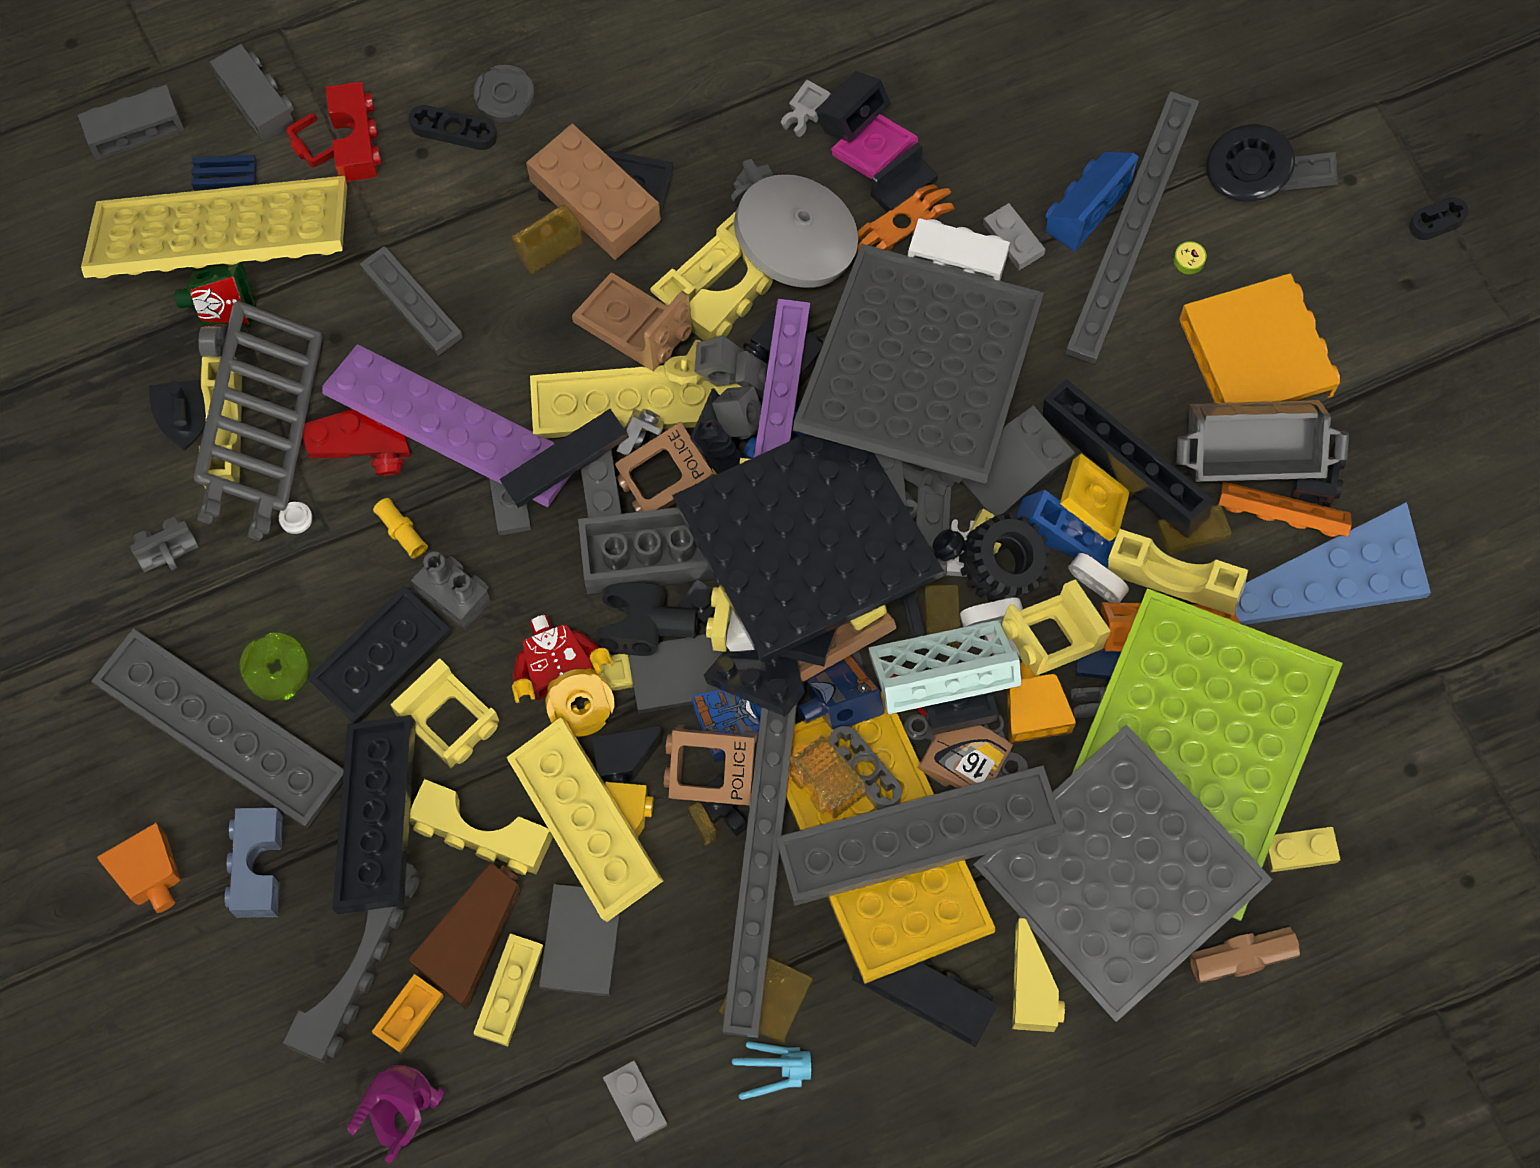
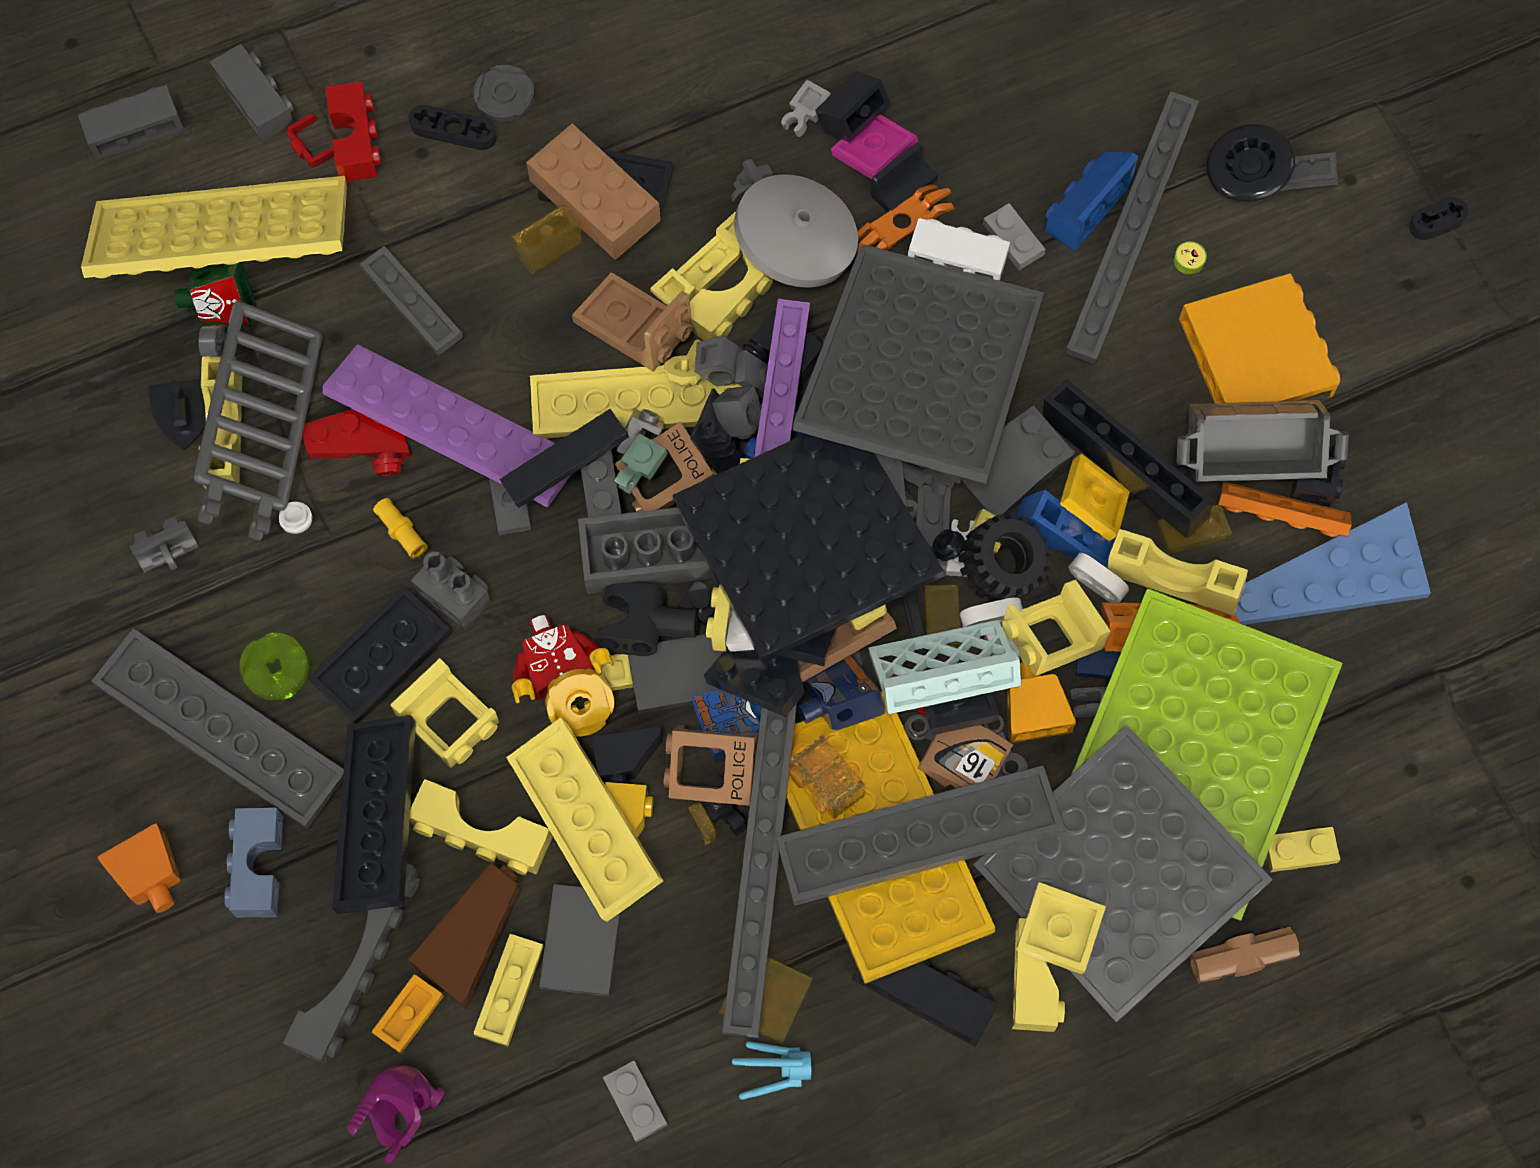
(223, 167): dark blue tile -> none
(641, 460): none -> sand green plate
(887, 781): dark grey beam -> none
(1060, 928): none -> light yellow plate

